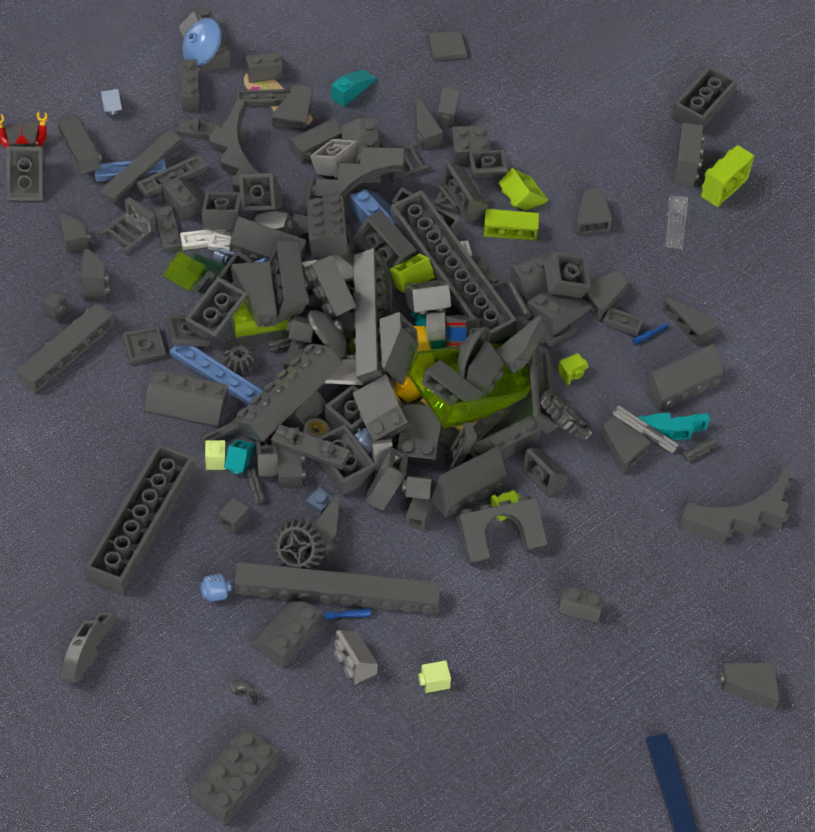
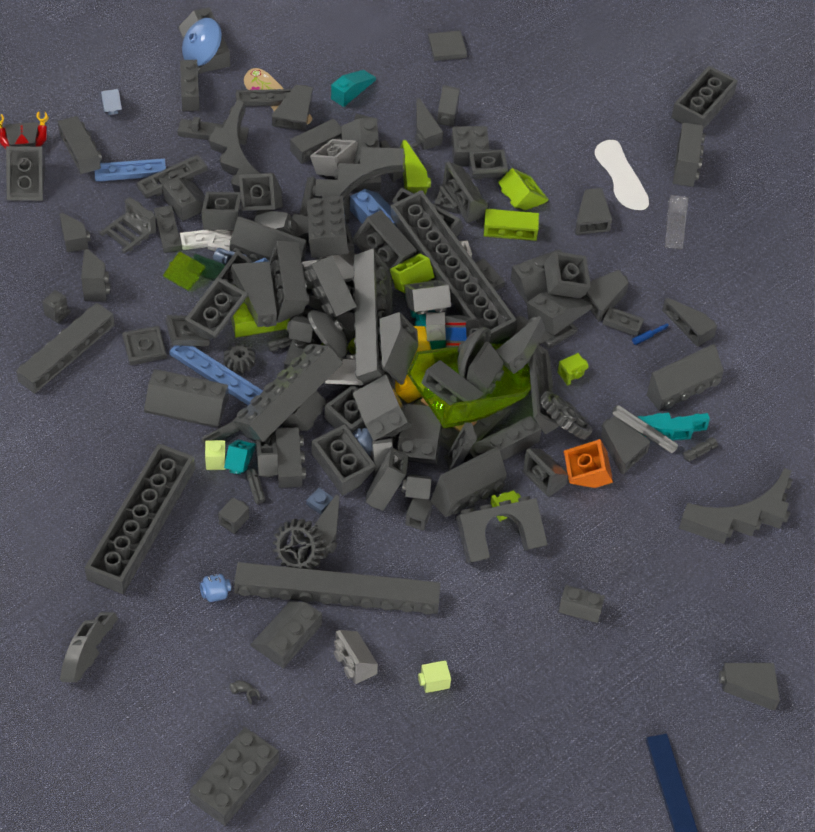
(140, 166): dark grey tile -> none
(206, 281): dark grey axle -> none
(263, 67): dark grey slope -> none
(311, 446): dark grey hinge -> none
(316, 427): piece -> none
(348, 614): blue piece -> none
(414, 173): none -> lime slope
(519, 300): dark grey bar -> none
(588, 465): none -> orange slope
(626, 183): none -> white sticker
(727, 175): lime brick -> none

